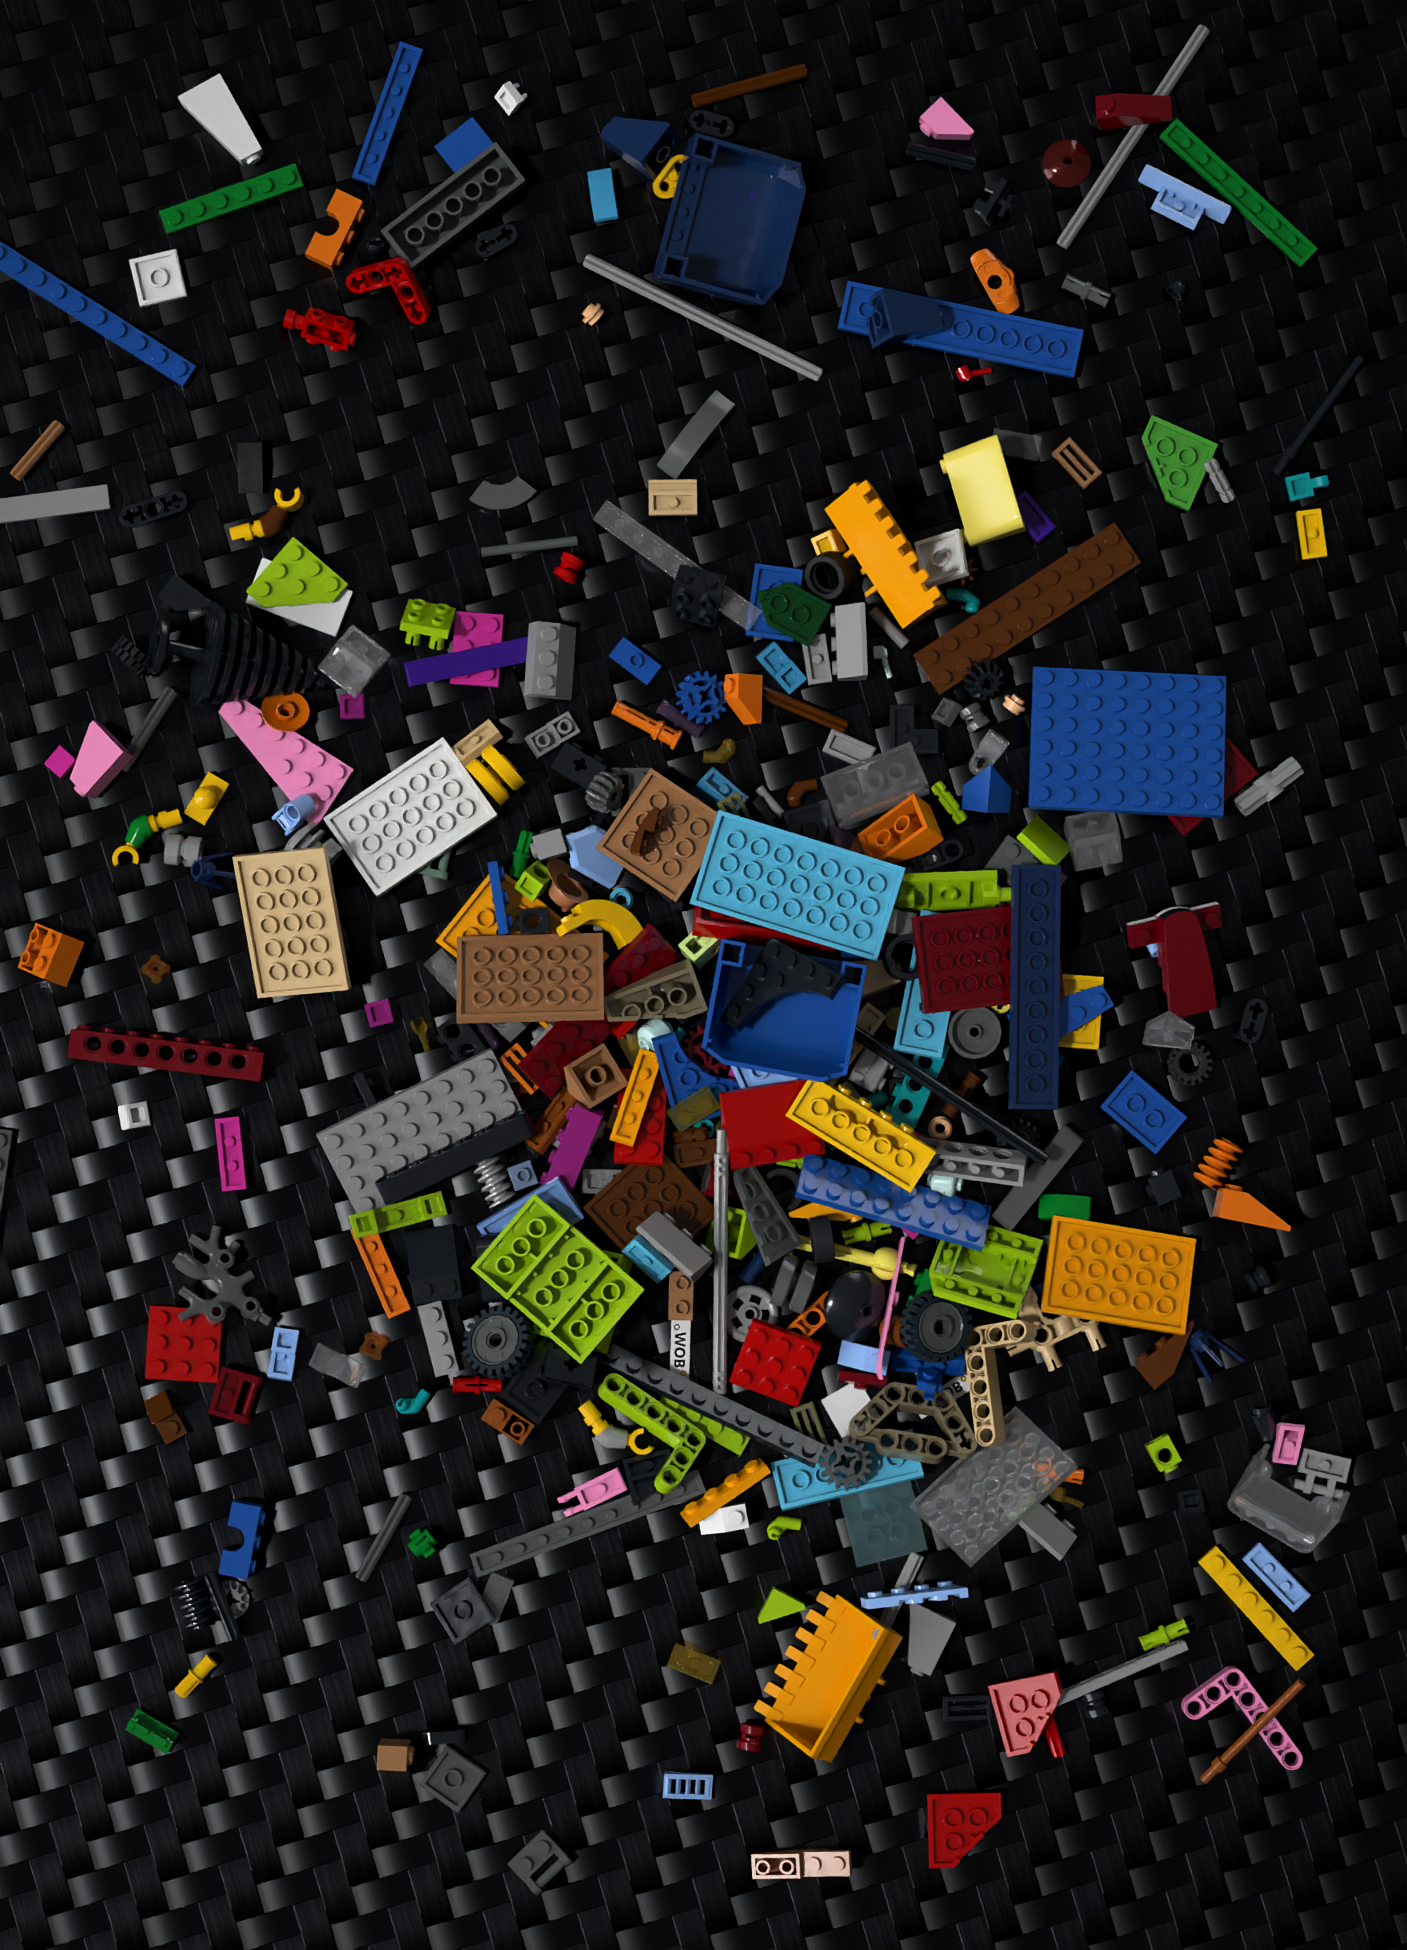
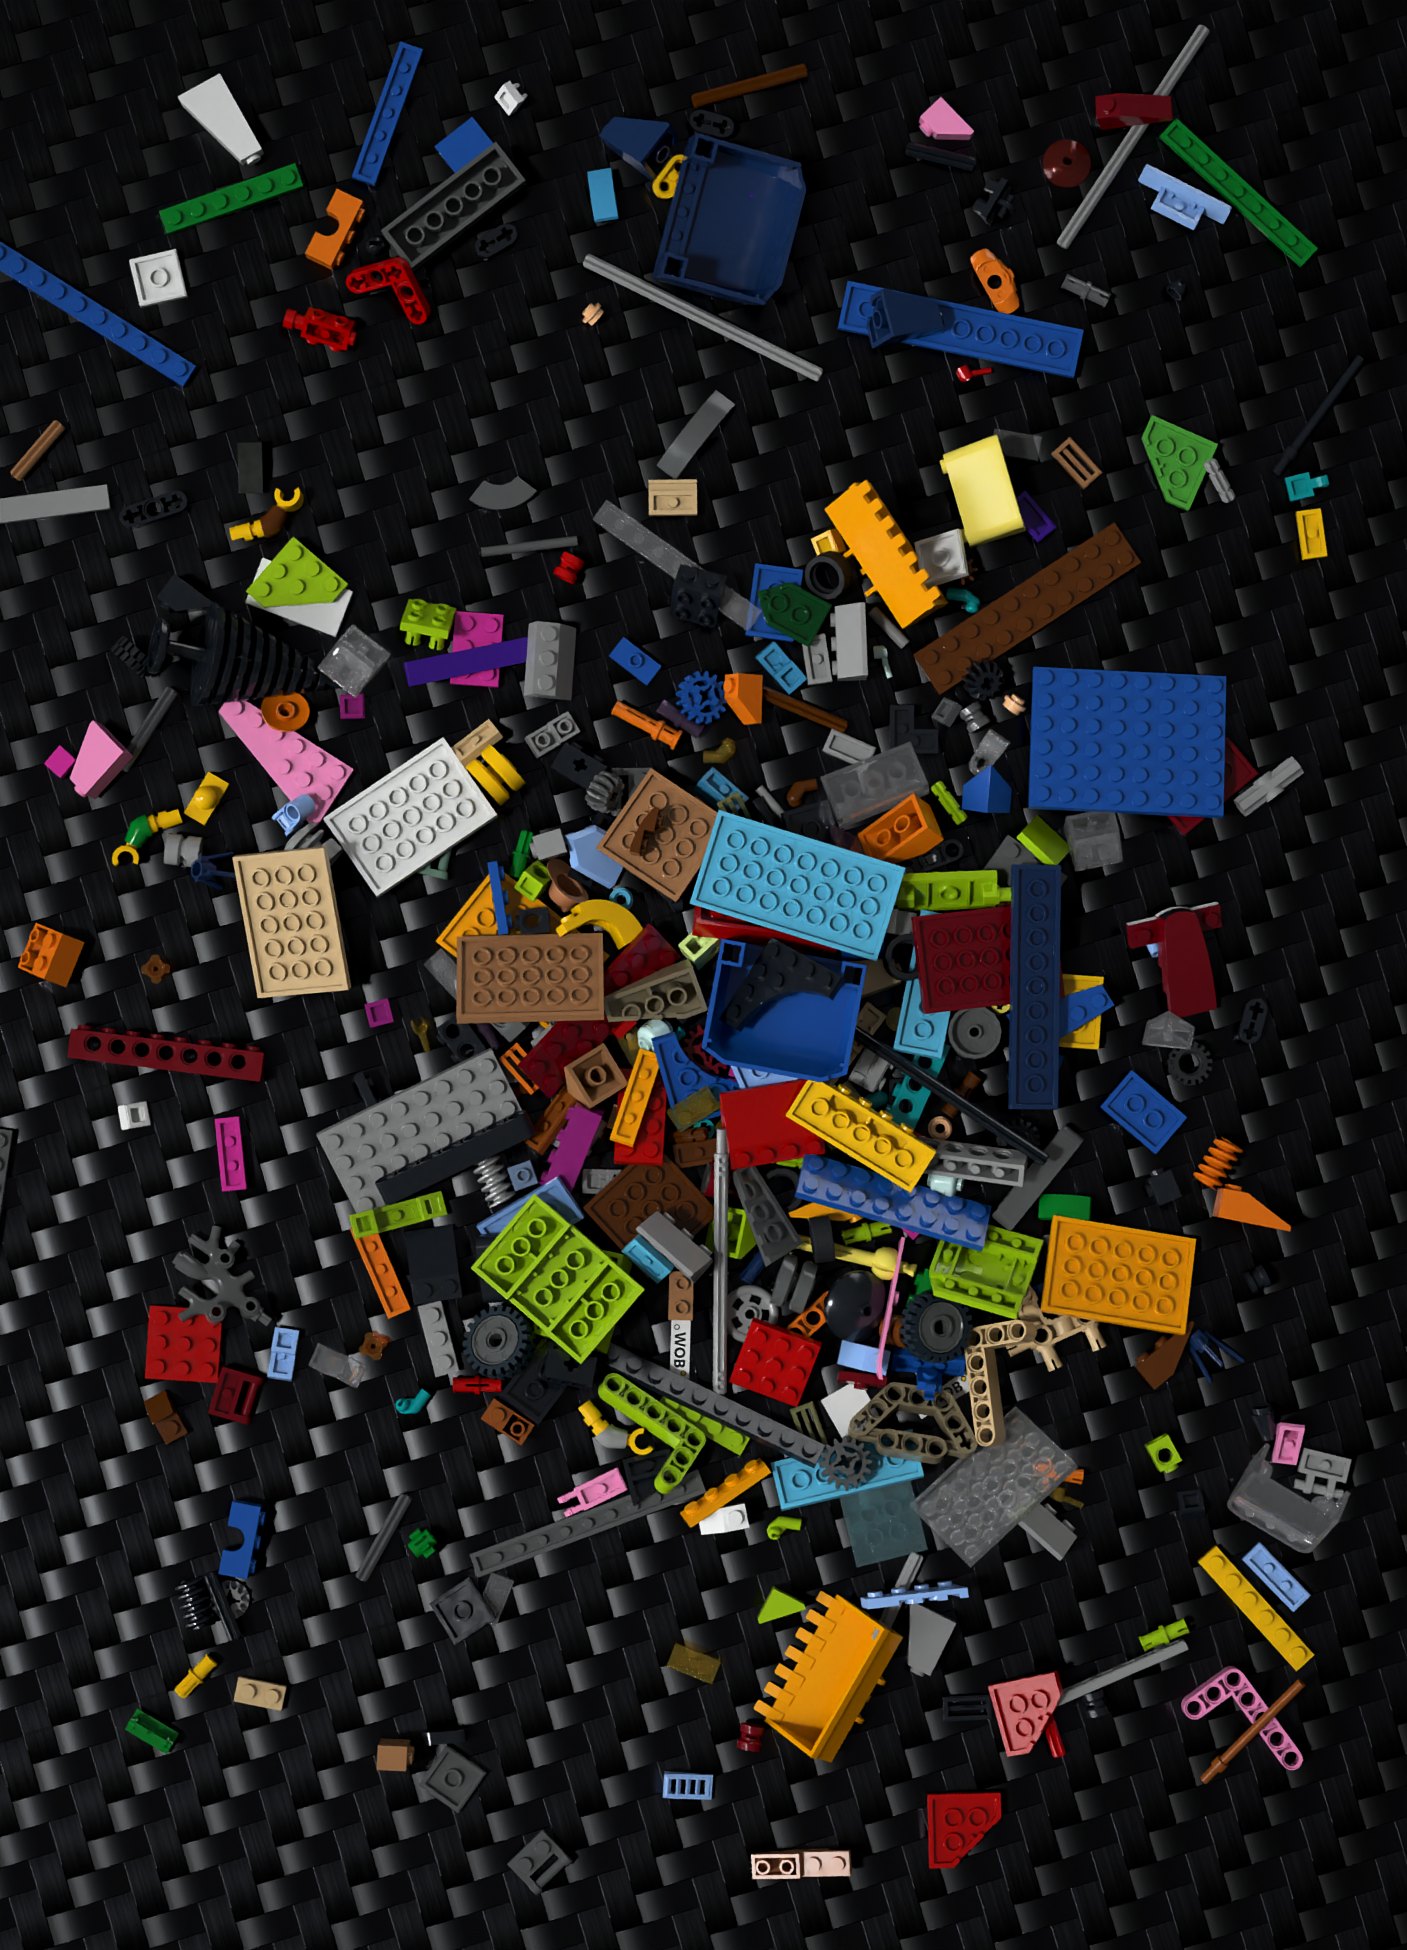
(260, 1693): none -> tan plate

